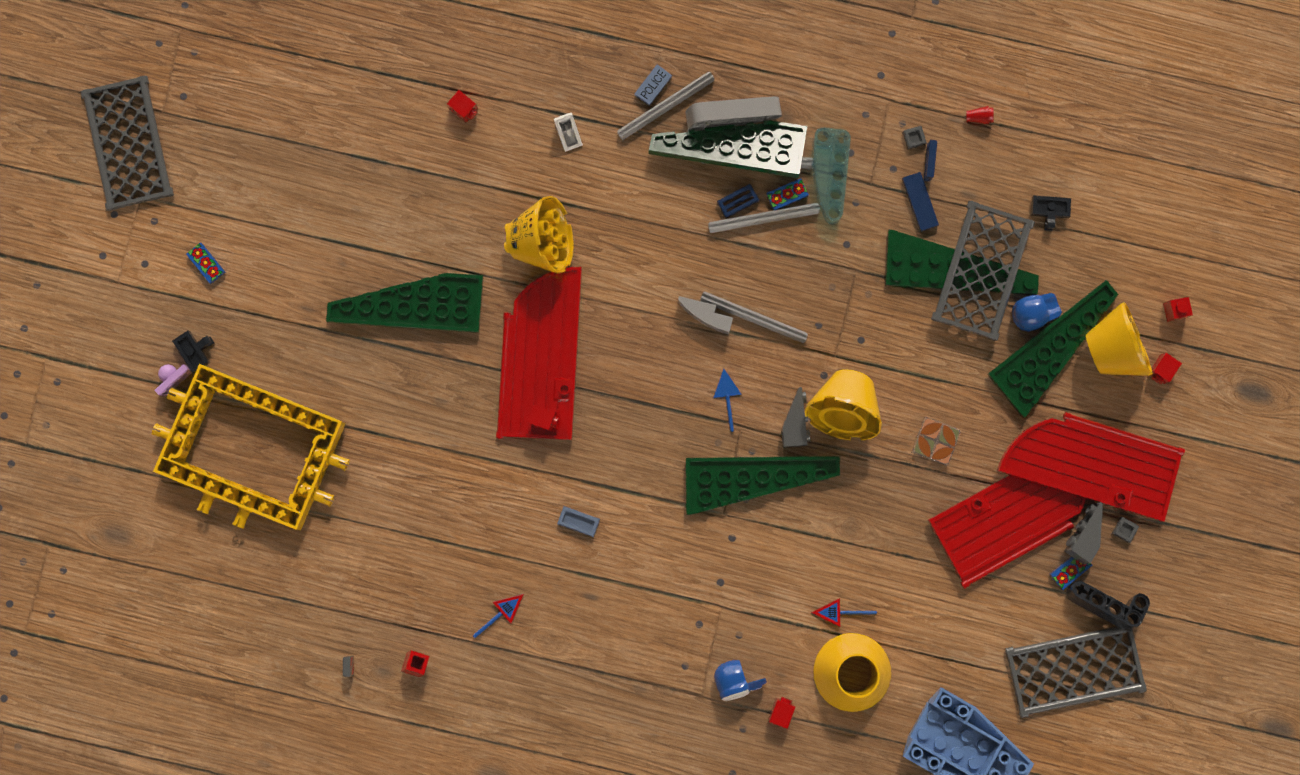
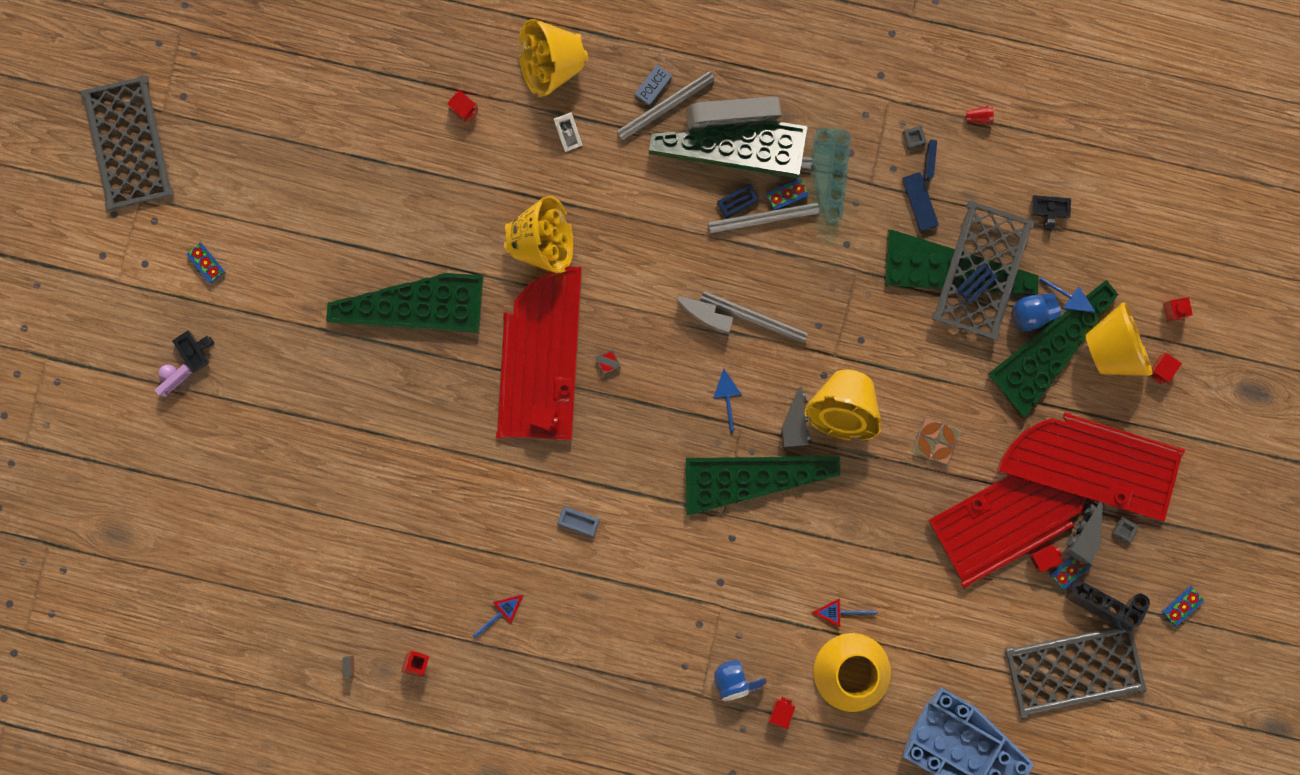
(186, 426): yellow brick -> none
(549, 56): none -> yellow cone
(608, 362): none -> dark grey tile
(988, 271): none -> dark blue tile
(1046, 558): none -> red brick
(1077, 300): none -> blue piece
(1182, 606): none -> tile

